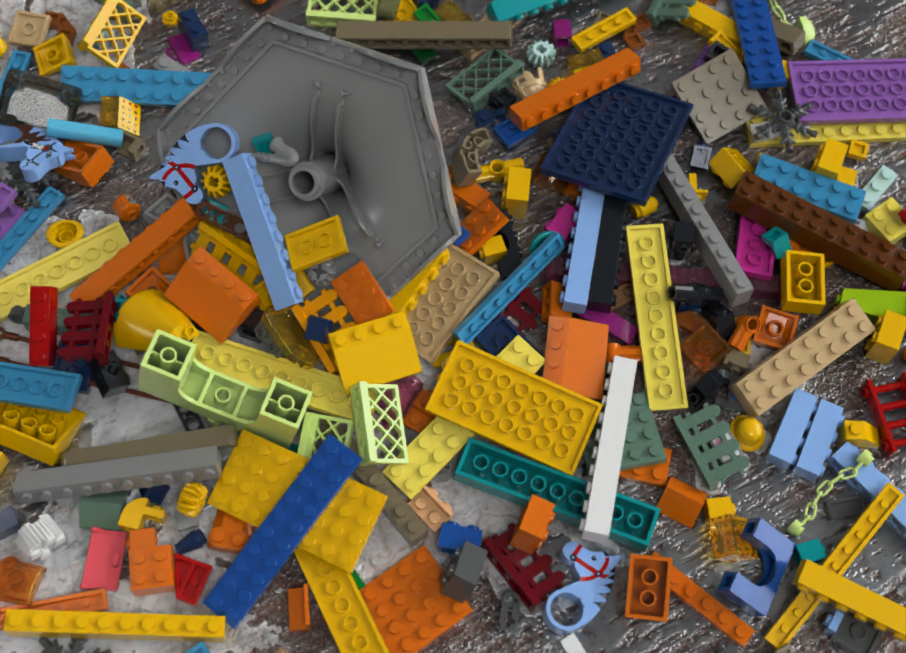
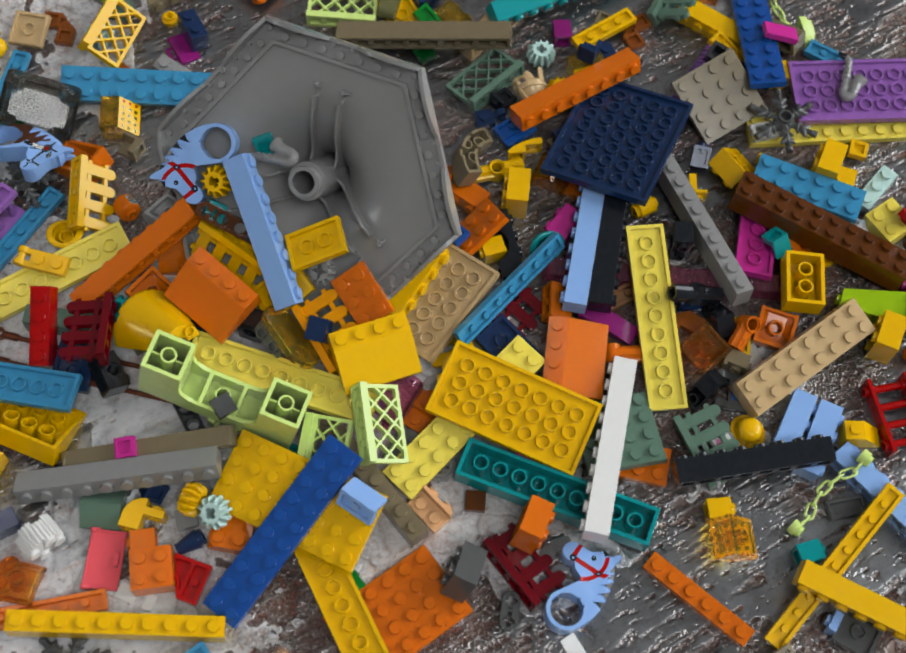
(16, 314): dark grey piece -> none
(42, 261): none -> yellow plate
(53, 54): yellow slope -> none
(80, 191): none -> yellow fence
(84, 132): medium azure brick -> none
(125, 447): none -> dark pink tile
(220, 517): none -> light aqua gear
(223, 405): none -> dark grey tile
(299, 609): orange panel -> none
(360, 500): none -> light blue panel
(455, 535): blue brick -> none
(475, 501): none -> reddish brown tile
(526, 147): none -> yellow slope
(589, 52): none -> dark blue panel
(648, 587): orange brick -> none
(681, 502): orange slope -> none
(752, 461): none -> black brick
(775, 552): blue arch -> none
(780, 32): none -> dark pink tile
(850, 88): none -> light grey piece

